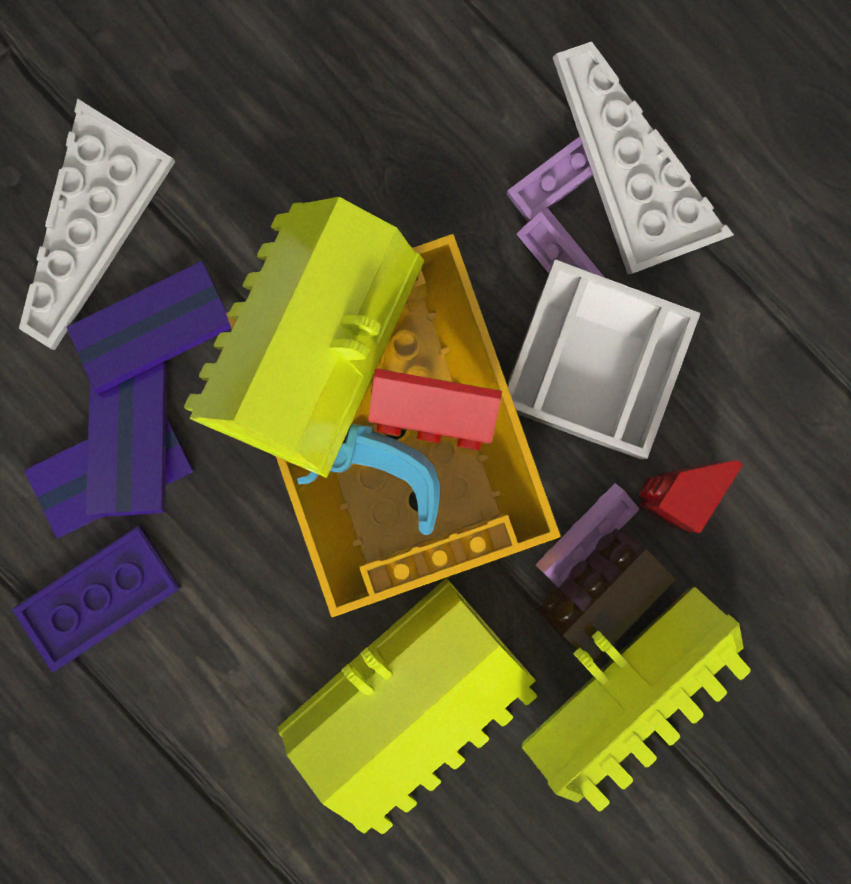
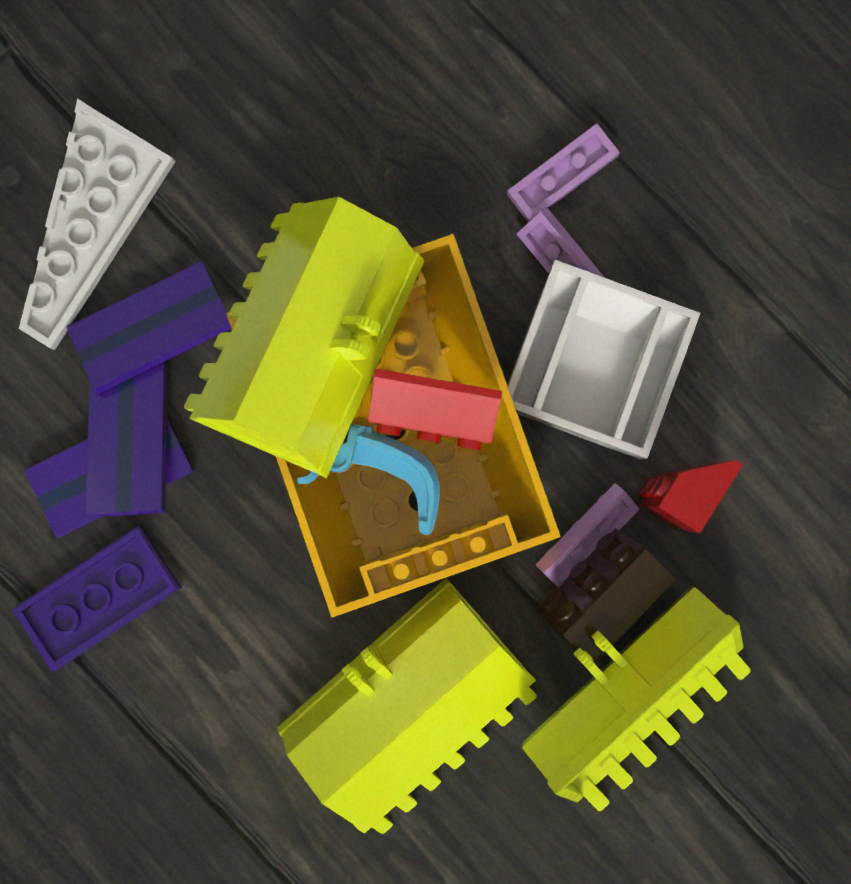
(638, 176): white wing -> none

